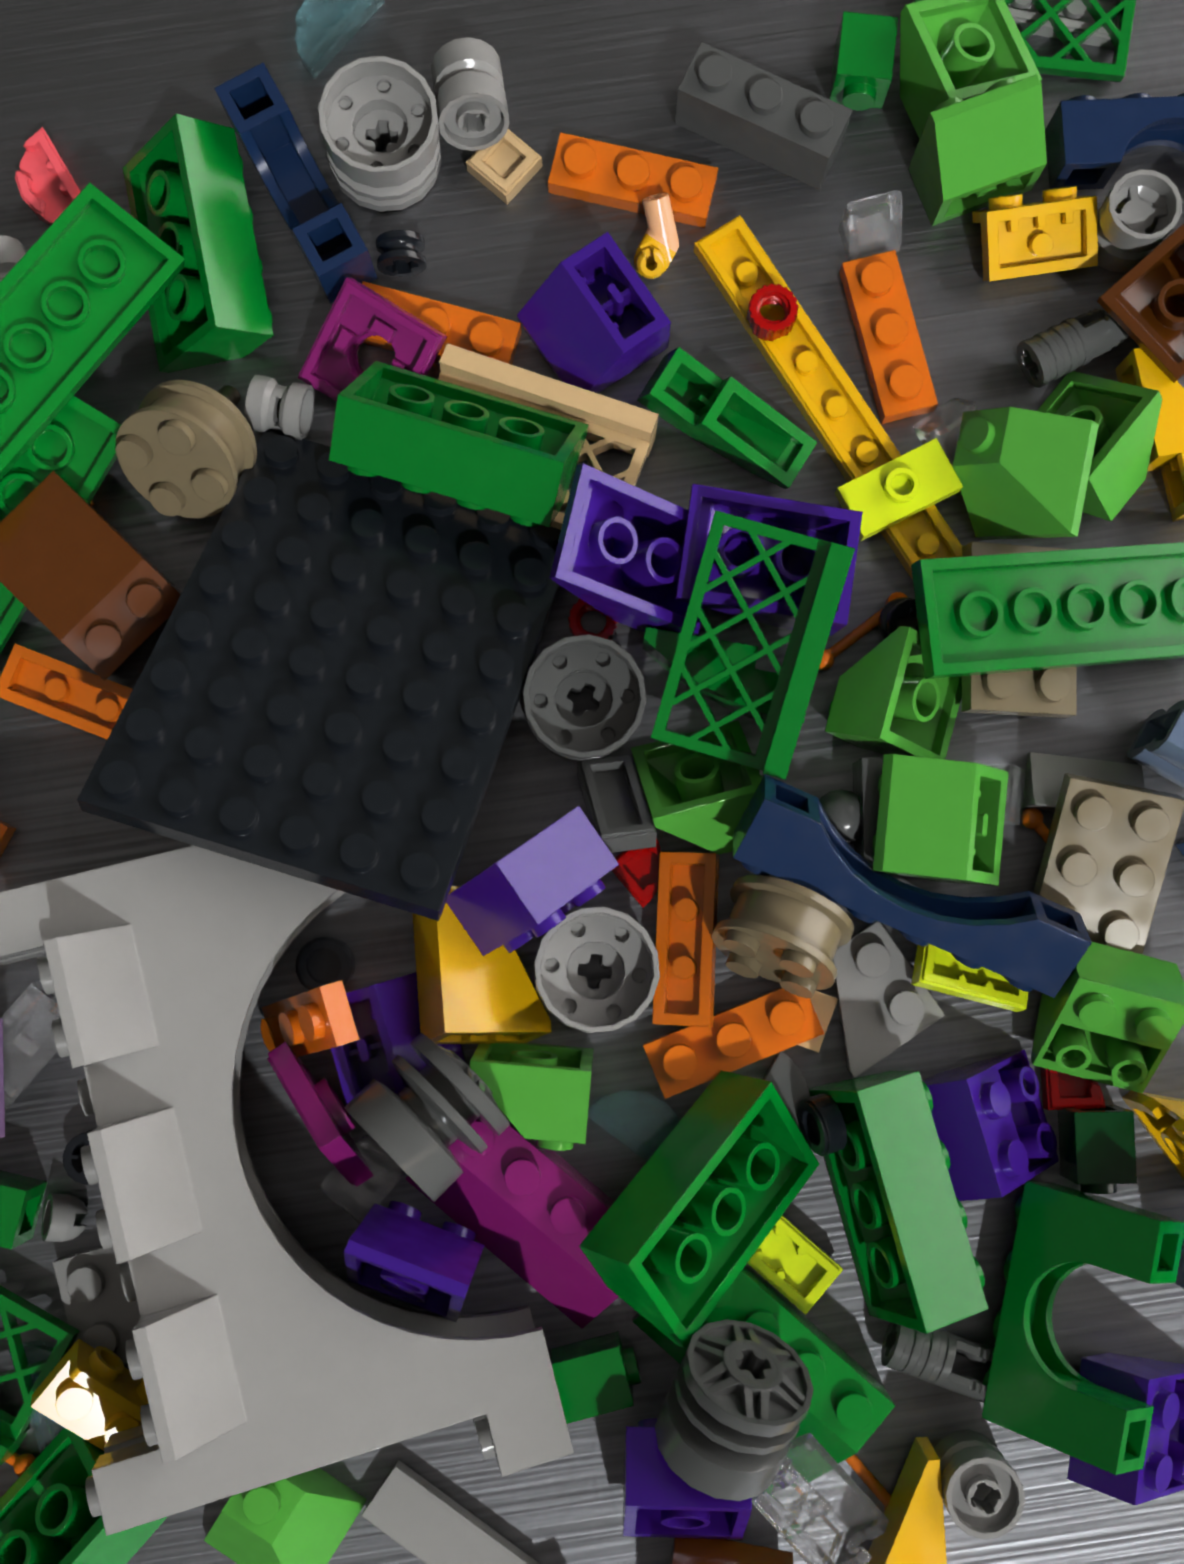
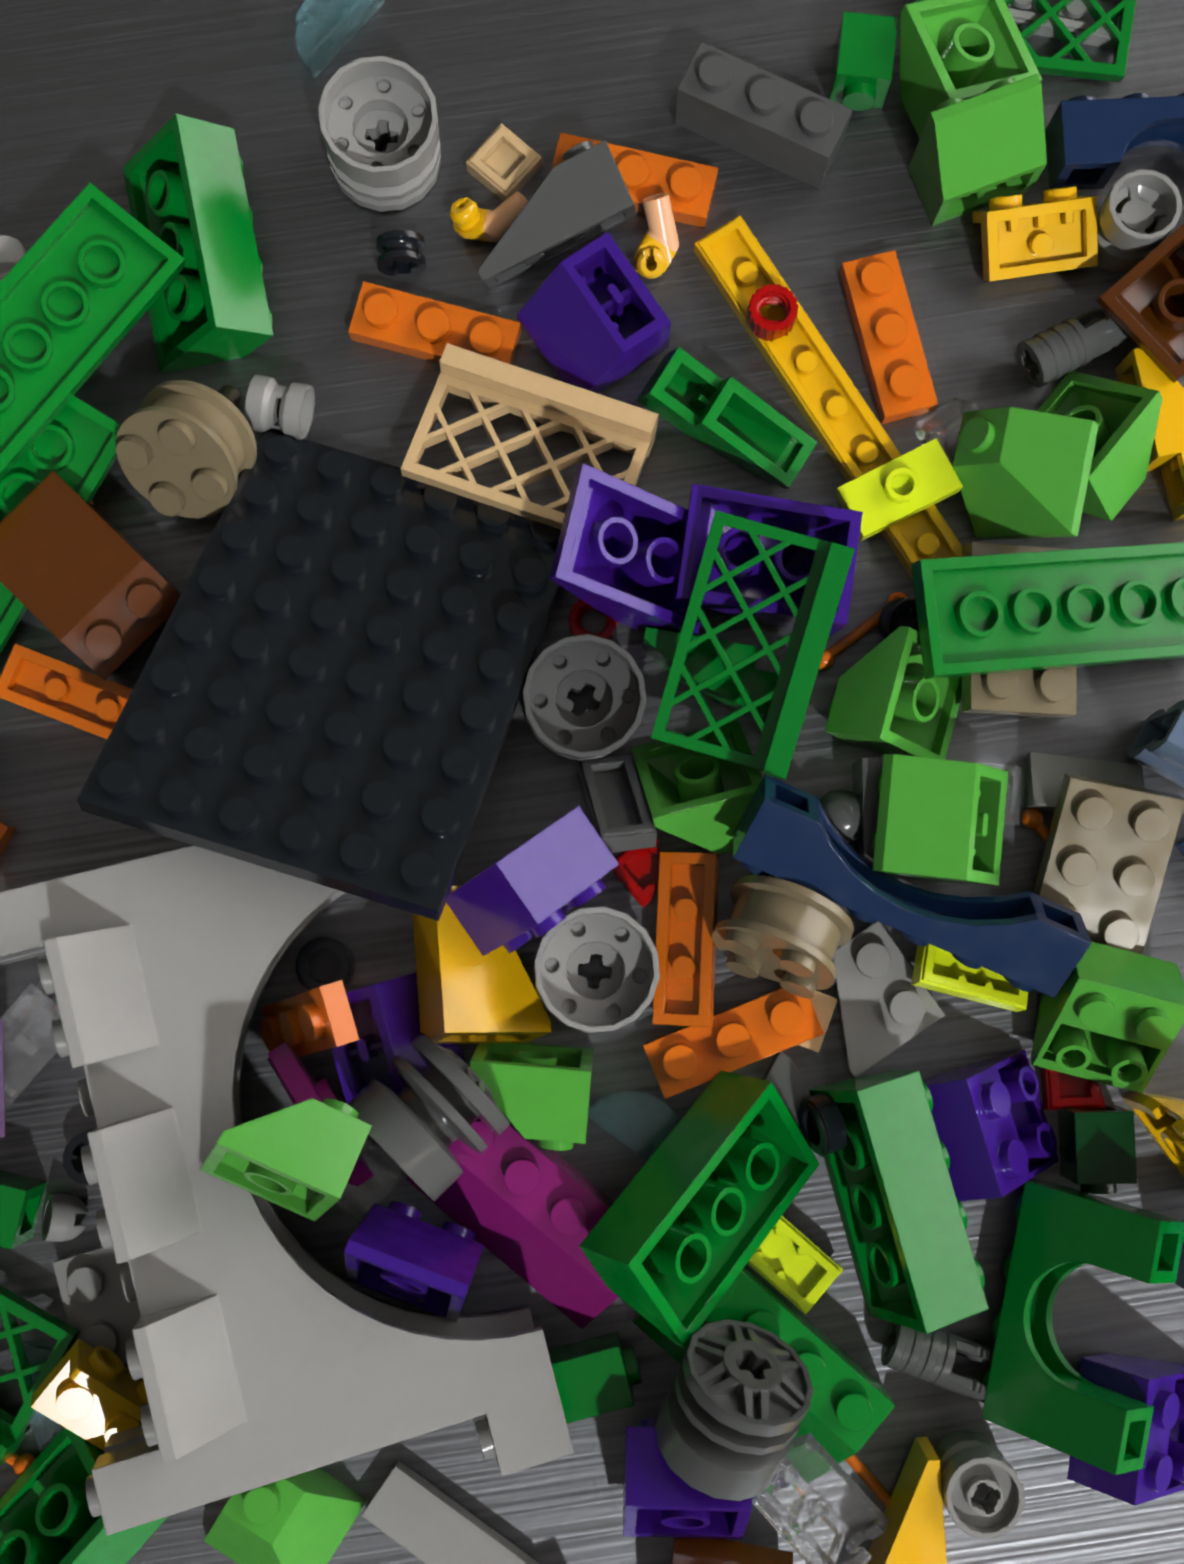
(45, 179): coral tile -> none
(292, 1155): none -> bright green slope
(295, 181): dark blue arch -> none
(351, 320): magenta piece -> none
(456, 443): green slope -> none
(469, 94): light grey wheel -> none
(482, 223): none -> arm
(568, 208): none -> dark grey slope
(872, 225): clear slope -> none

